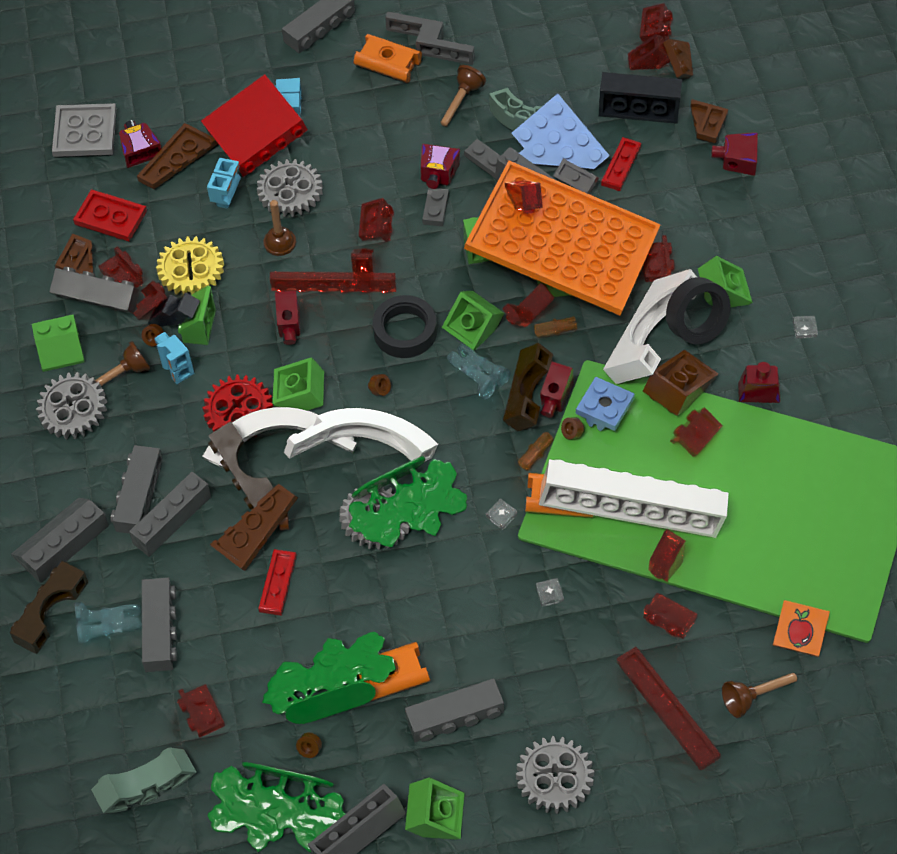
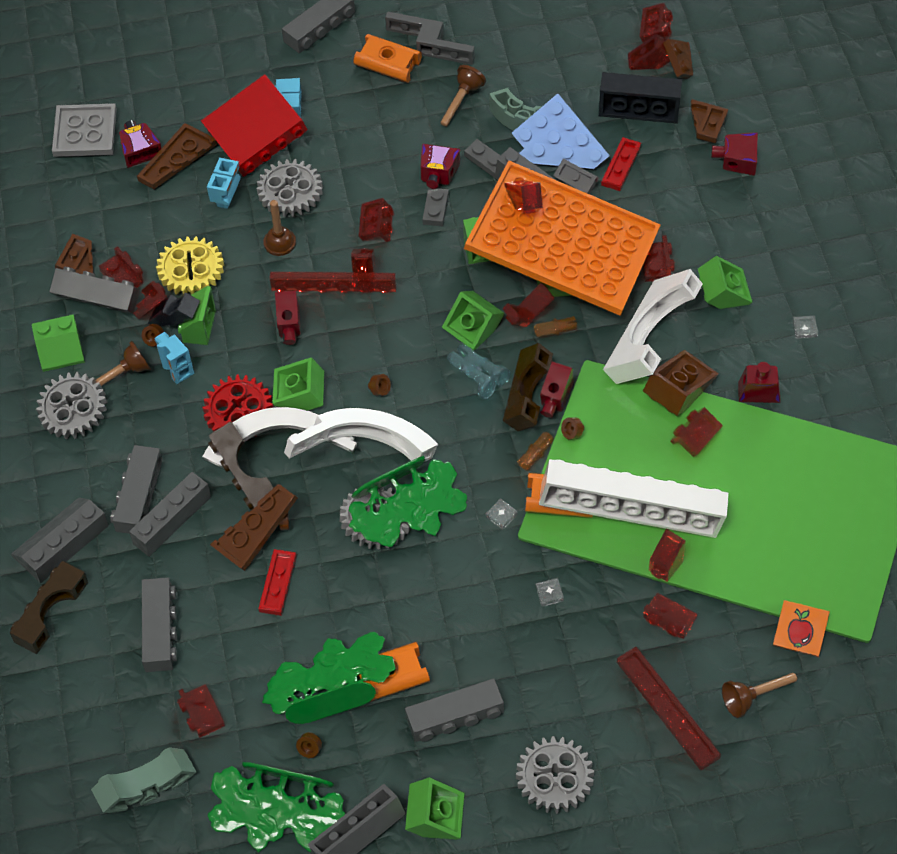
(110, 215): red plate -> none
(113, 620): clear light blue piece -> none
(404, 348): black tyre -> none
(604, 404): medium blue piece -> none
(680, 299): black tyre -> none

